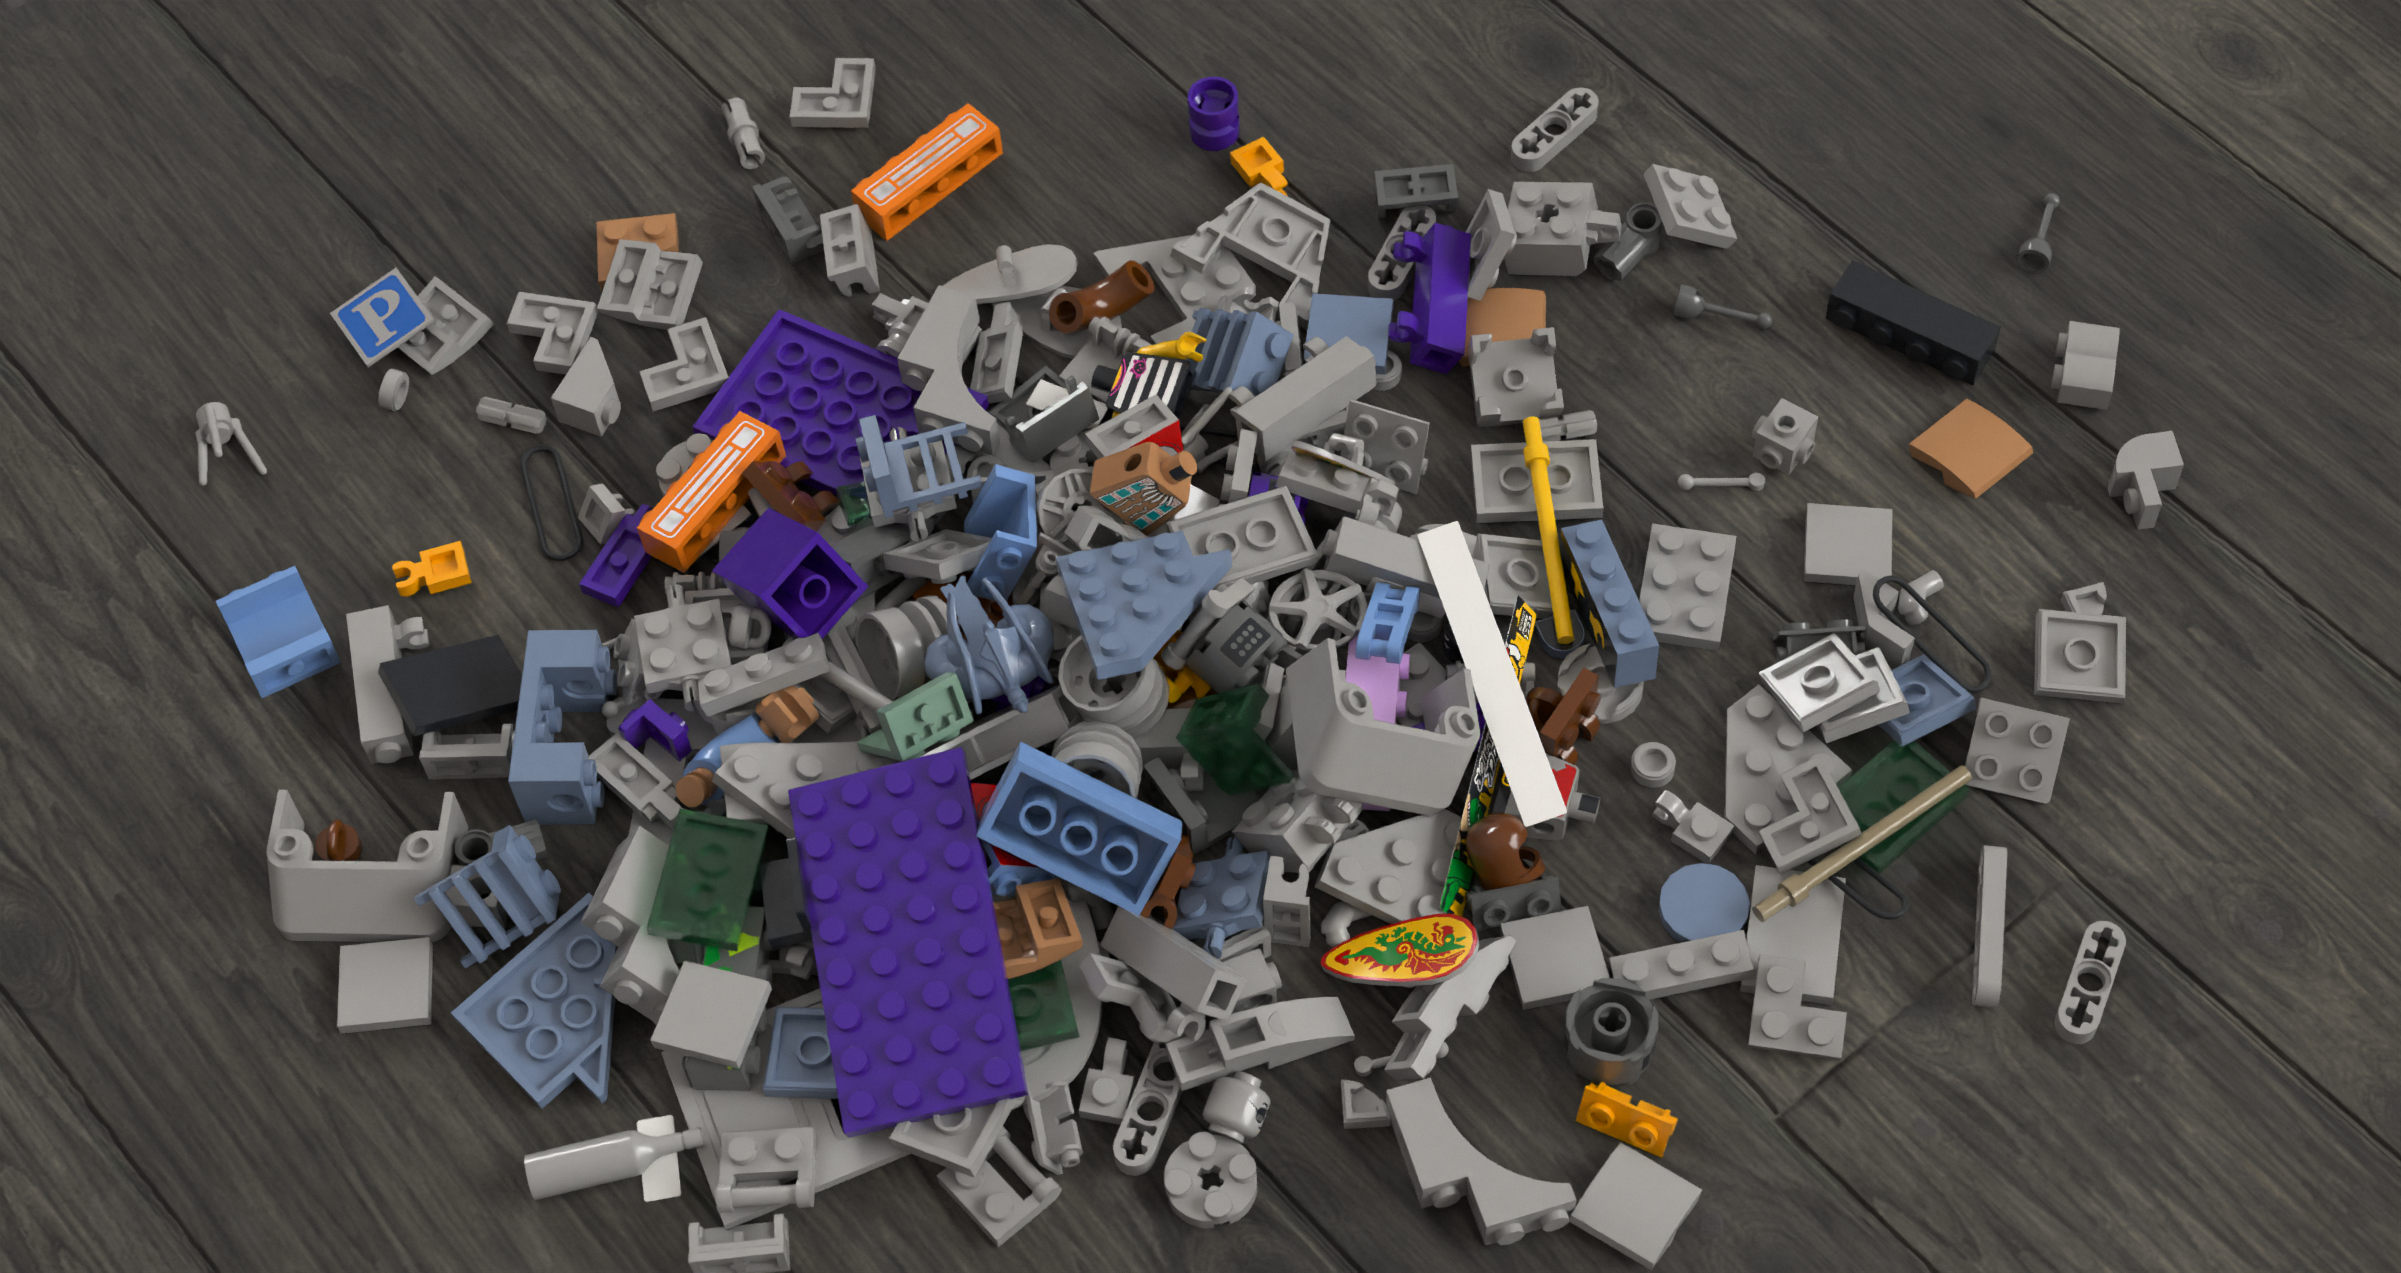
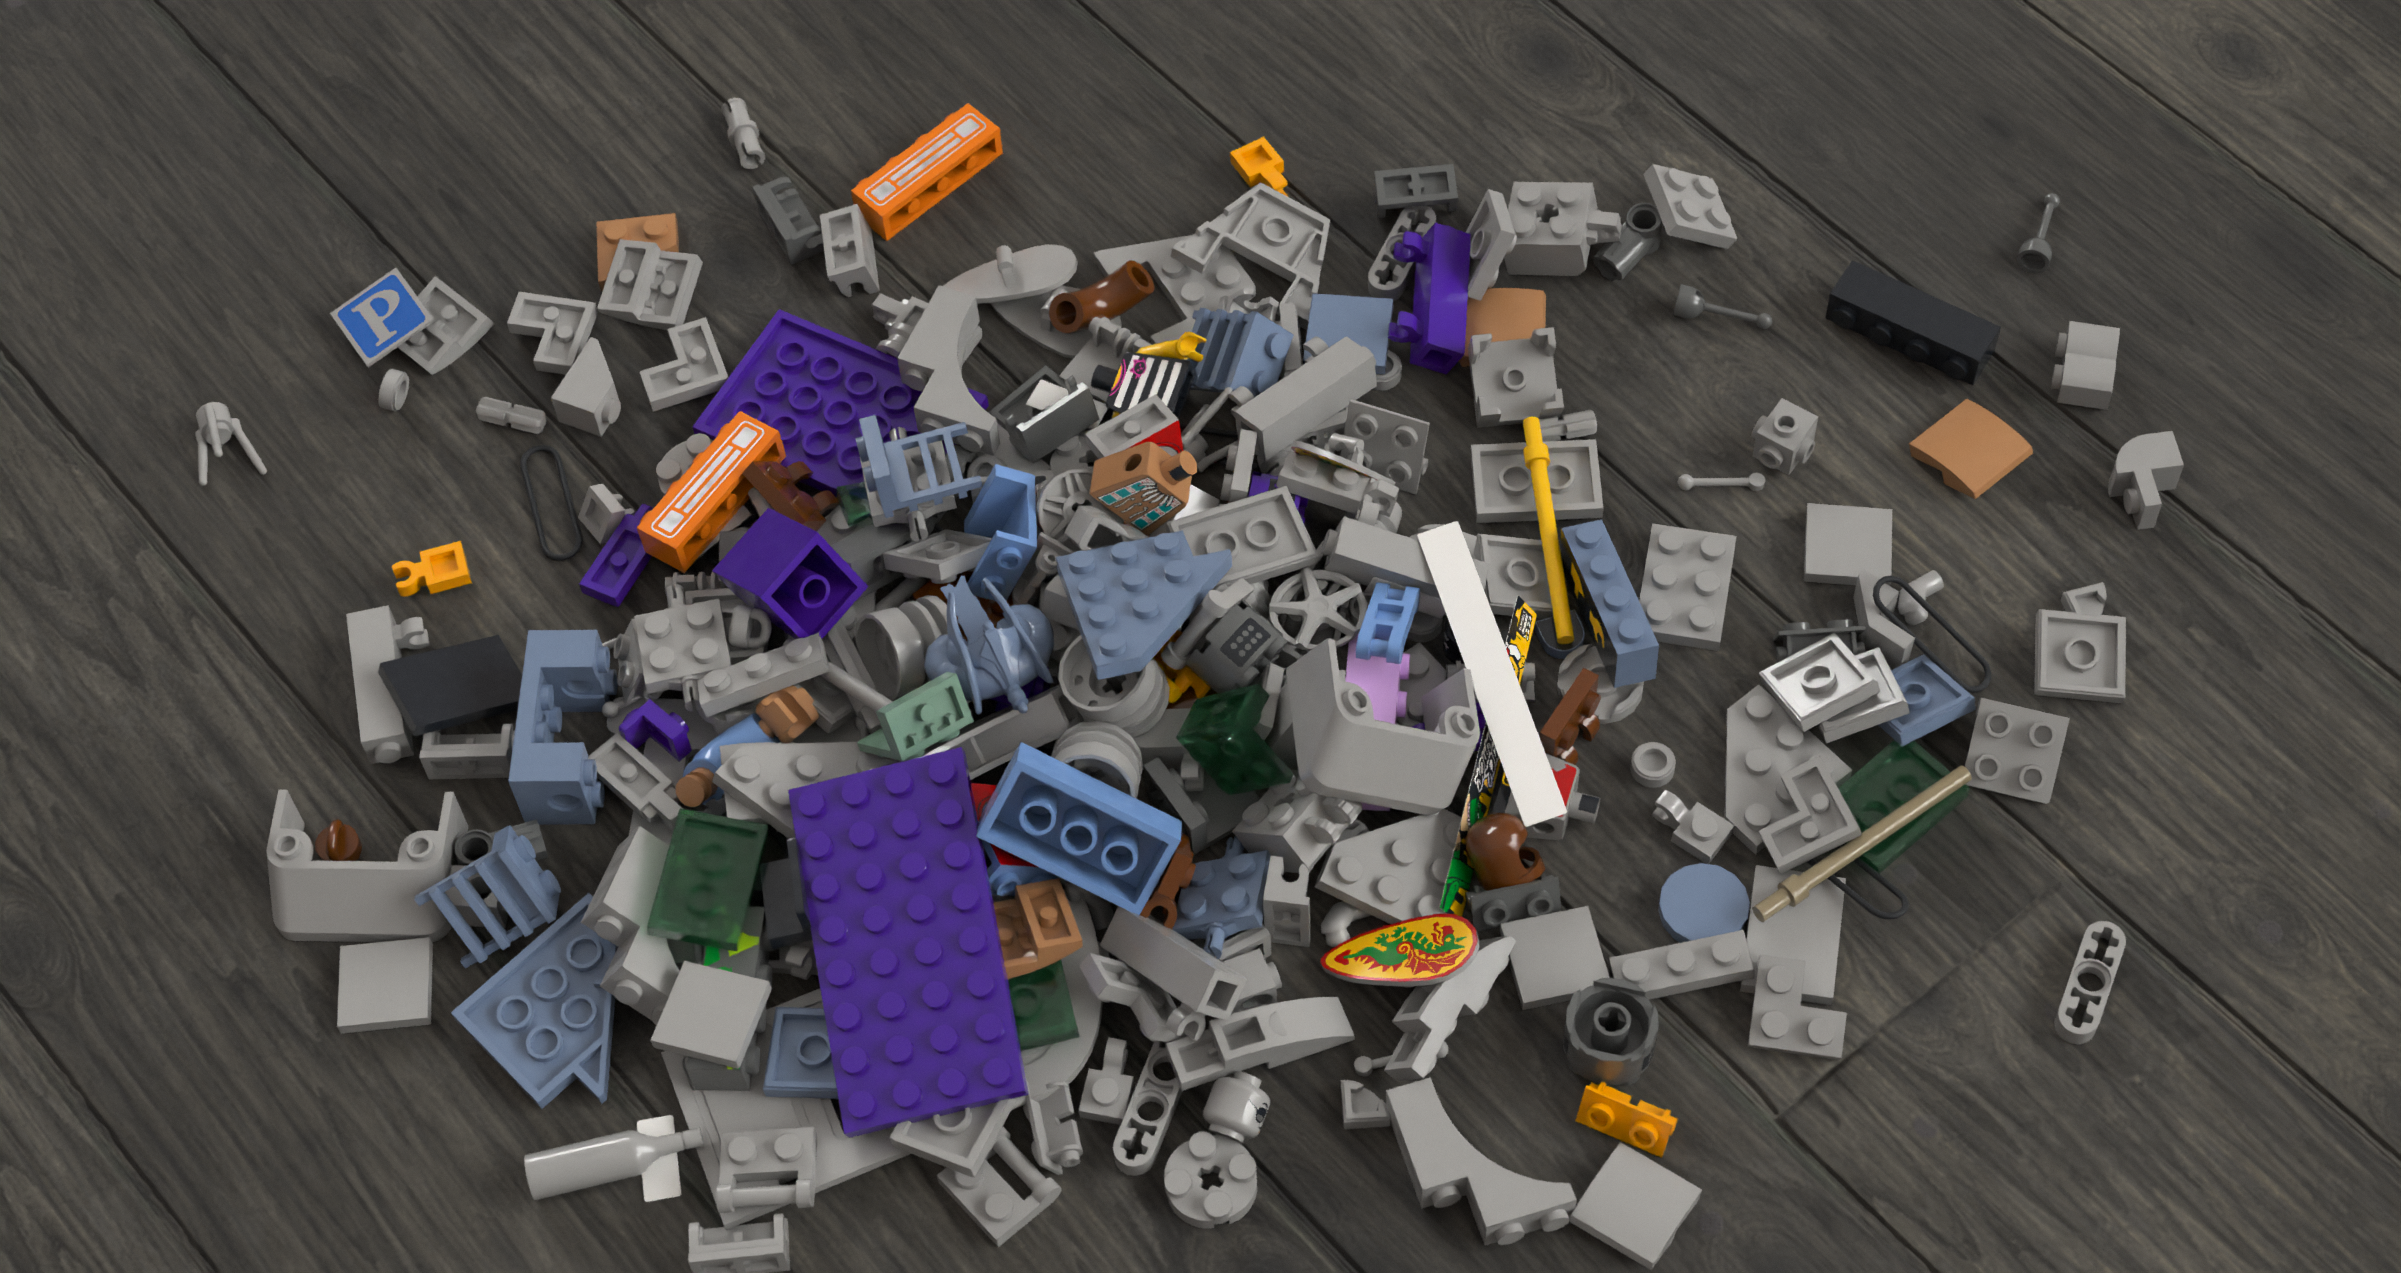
(278, 631): medium blue panel -> none
(842, 105): light grey plate -> none
(998, 355): light grey hinge -> none
(1213, 113): dark purple wheel -> none
(1541, 704): reddish brown tile -> none
(1549, 144): light grey beam -> none
(1989, 926): light grey beam -> none

